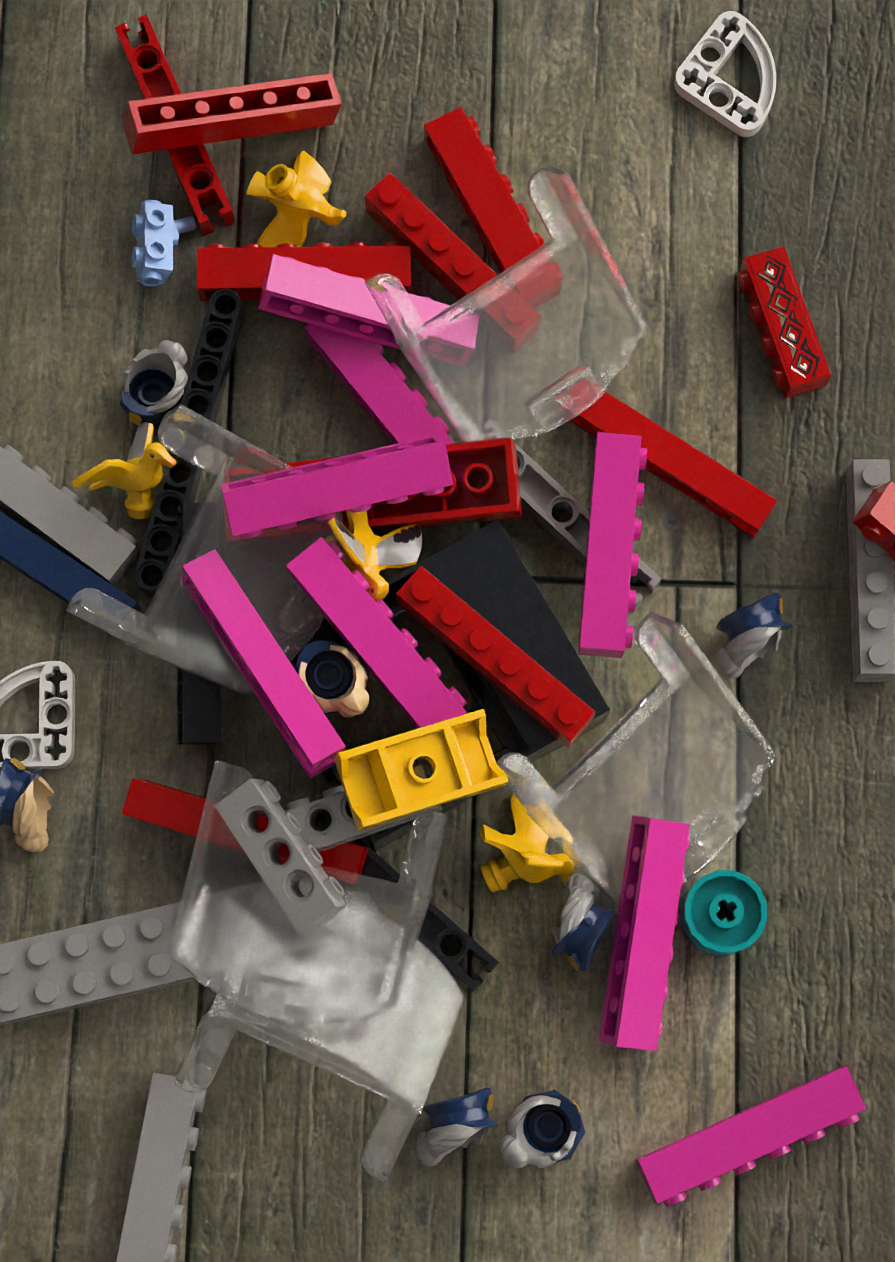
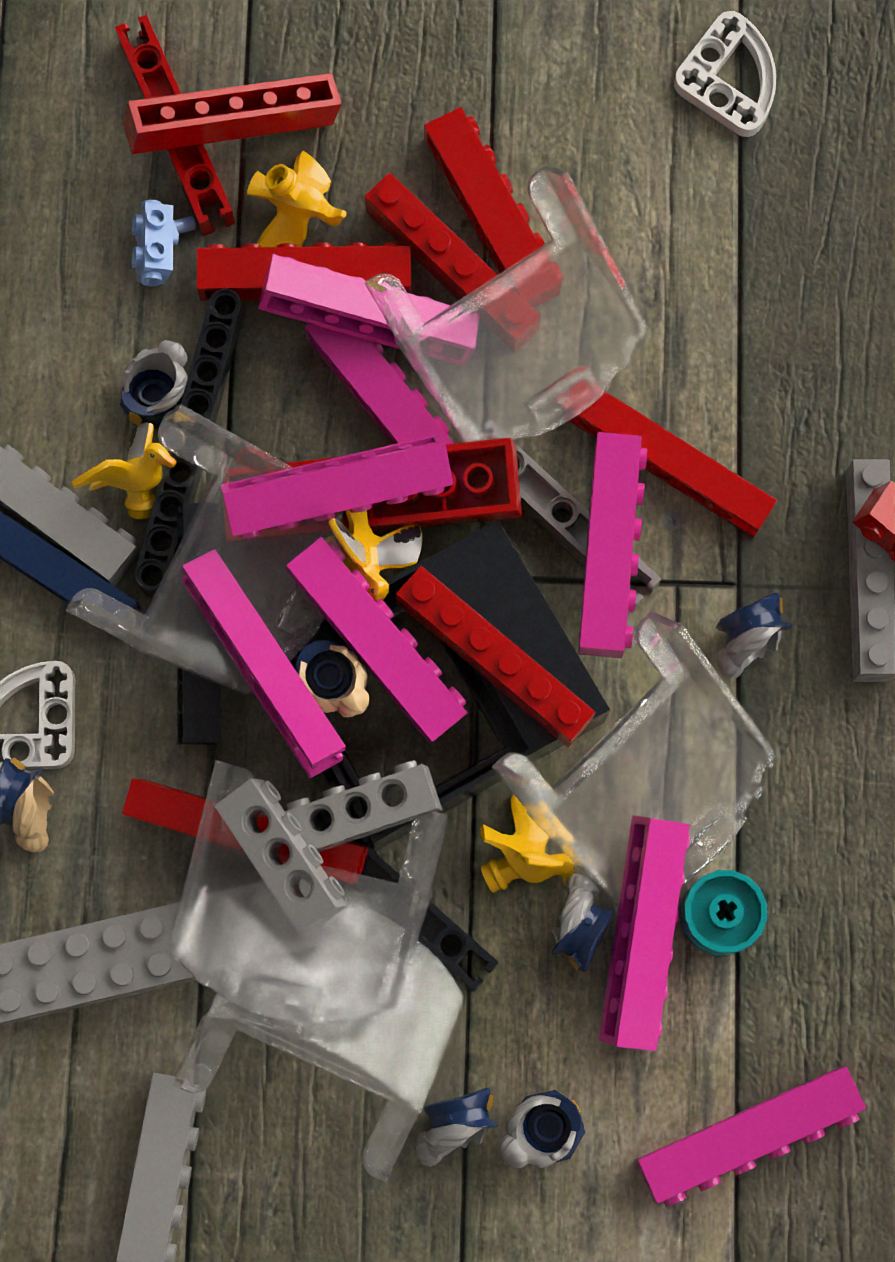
(382, 778): yellow piece -> none
(783, 322): red brick -> none

